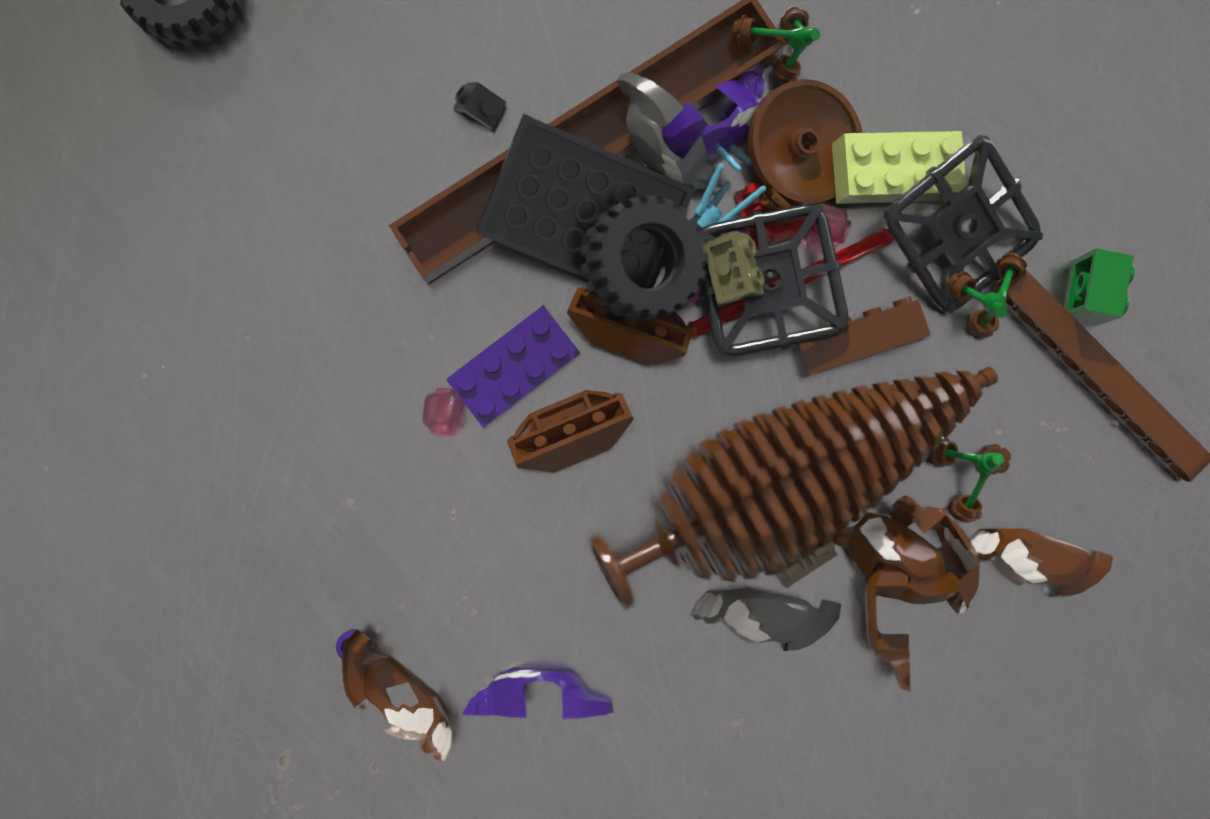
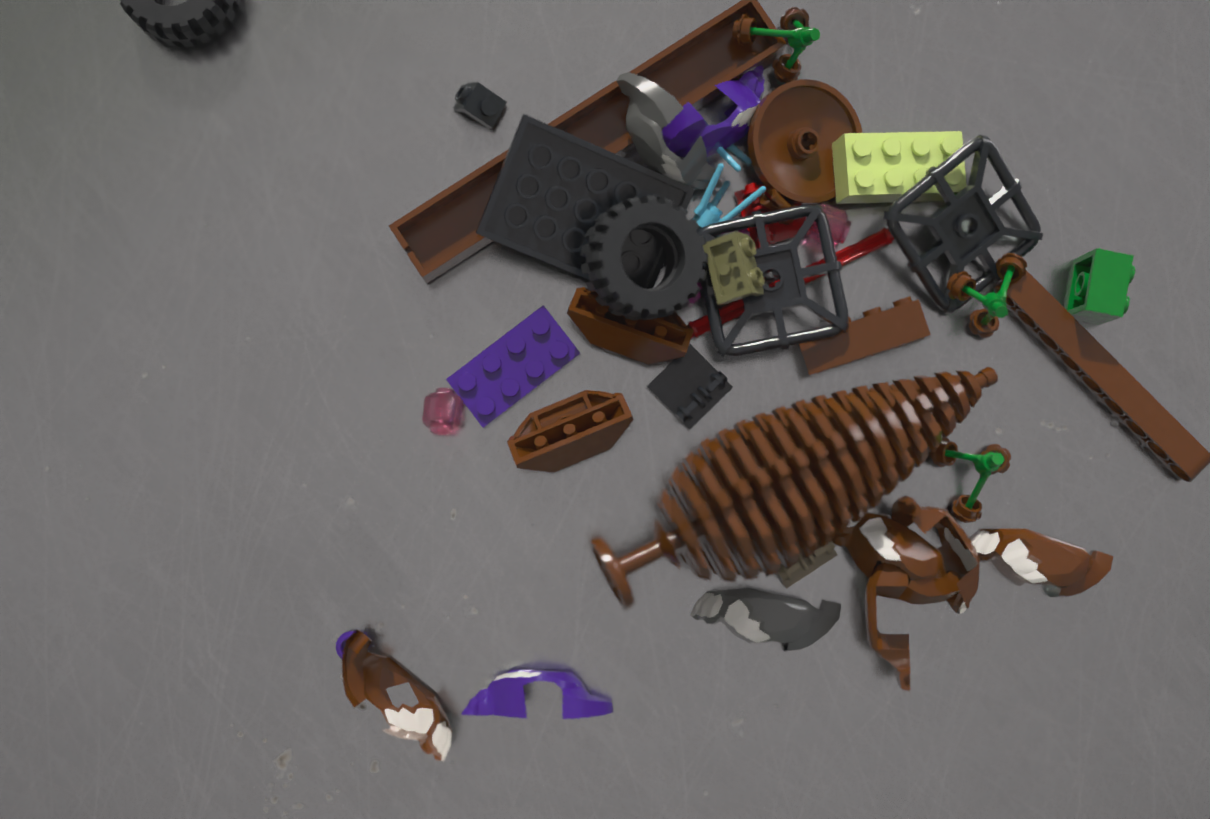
(690, 387): none -> black hinge

